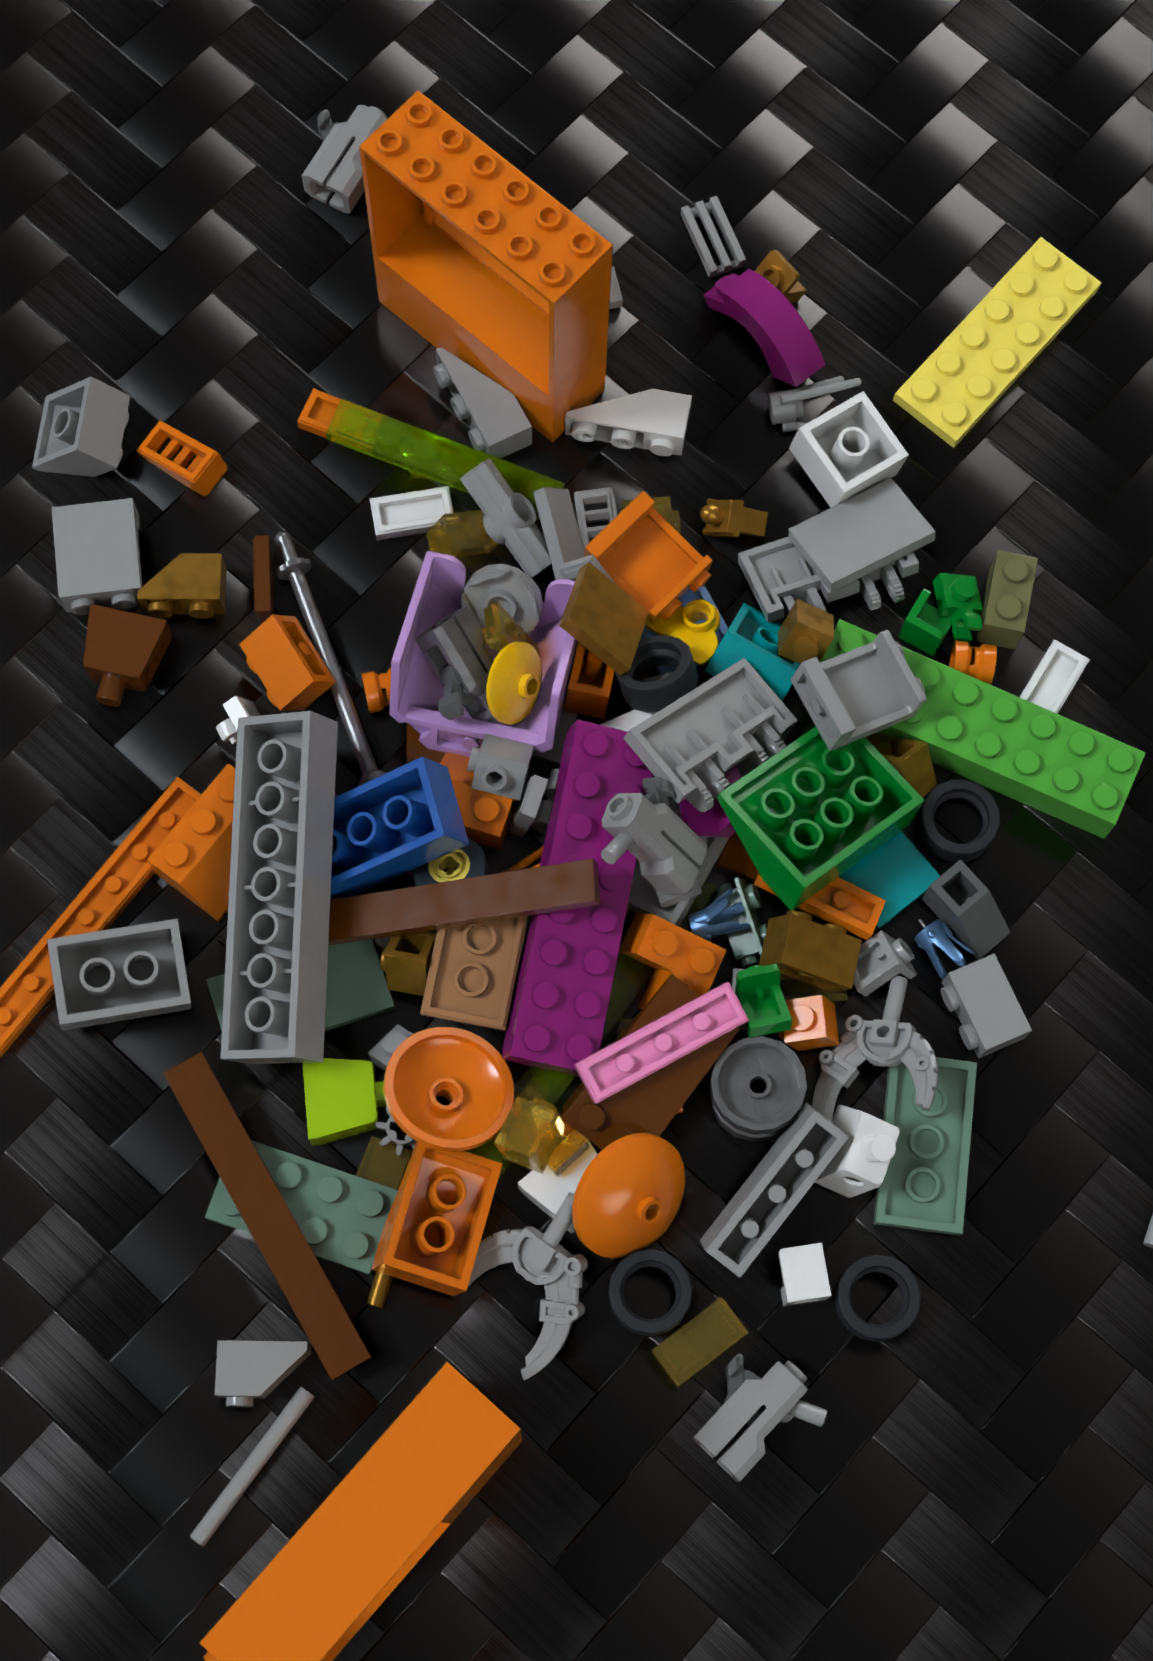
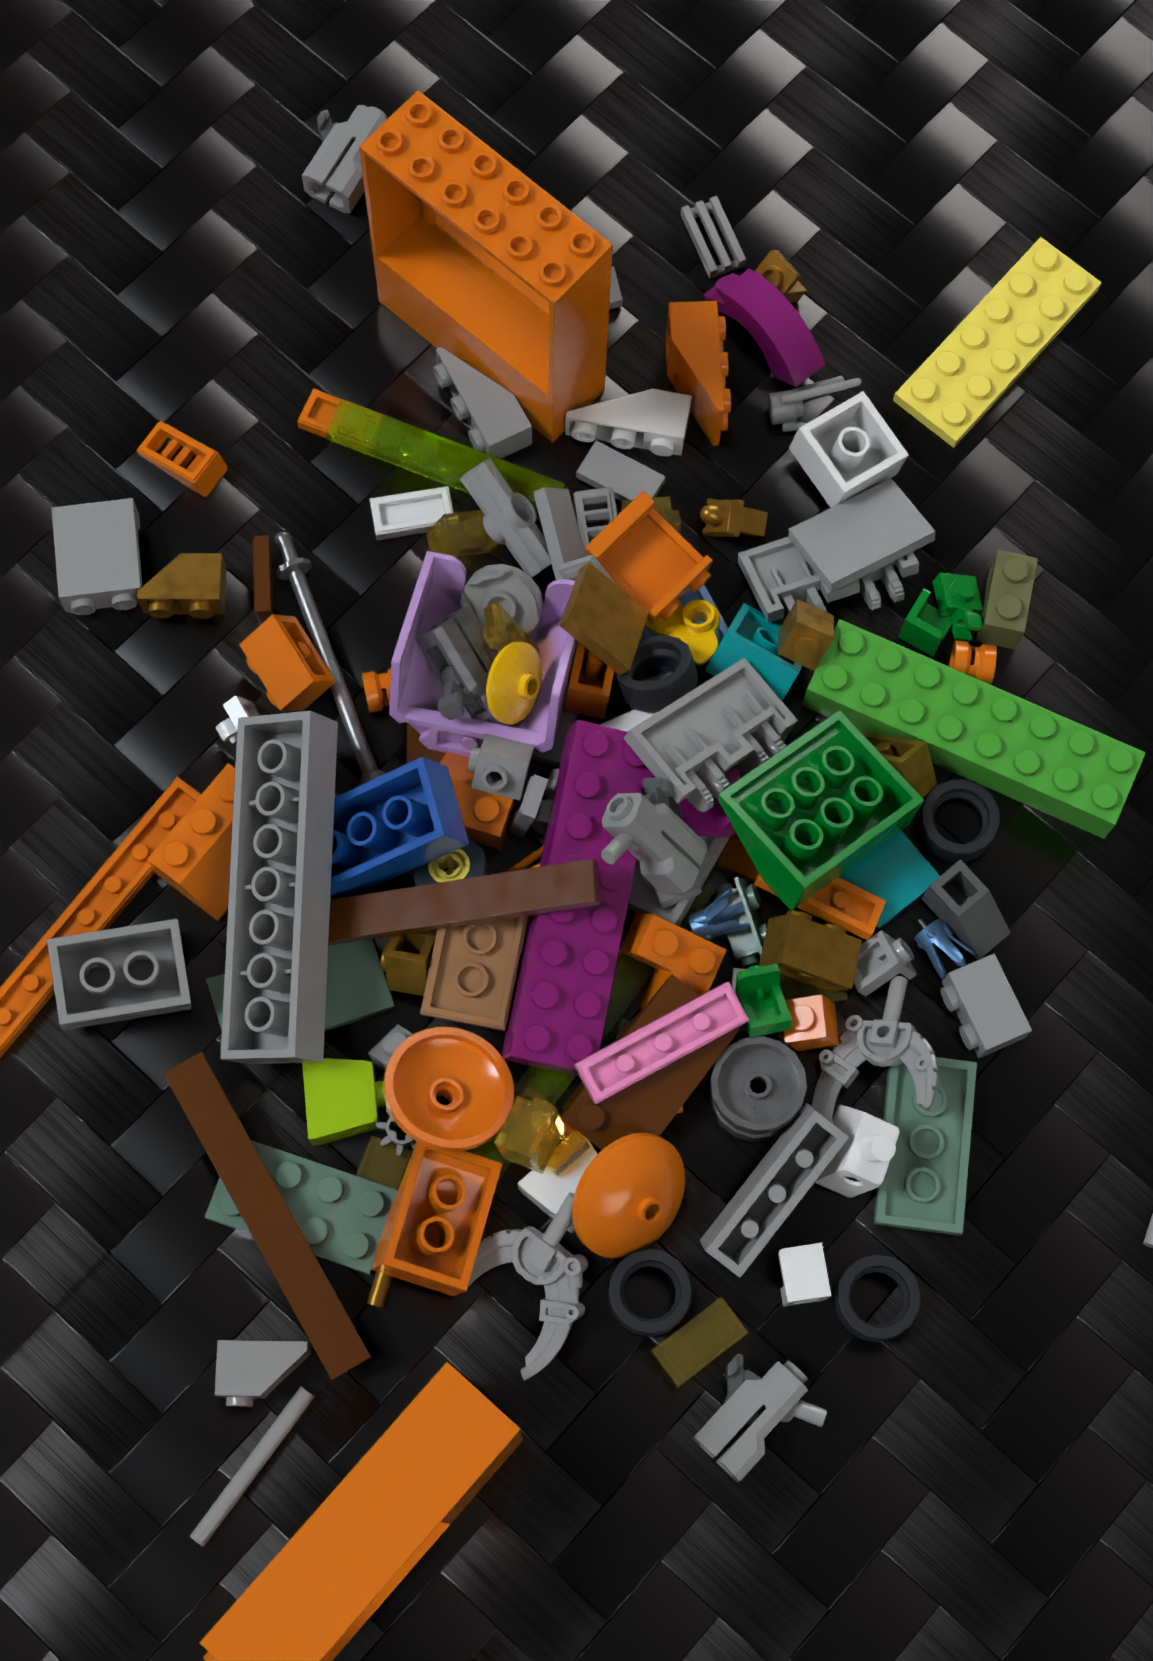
(82, 429): light grey slope -> none
(123, 651): reddish brown torso -> none
(609, 468): none -> light grey tile
(698, 362): none -> orange slope
(859, 691): light grey panel -> none
(1055, 677): white tile -> none

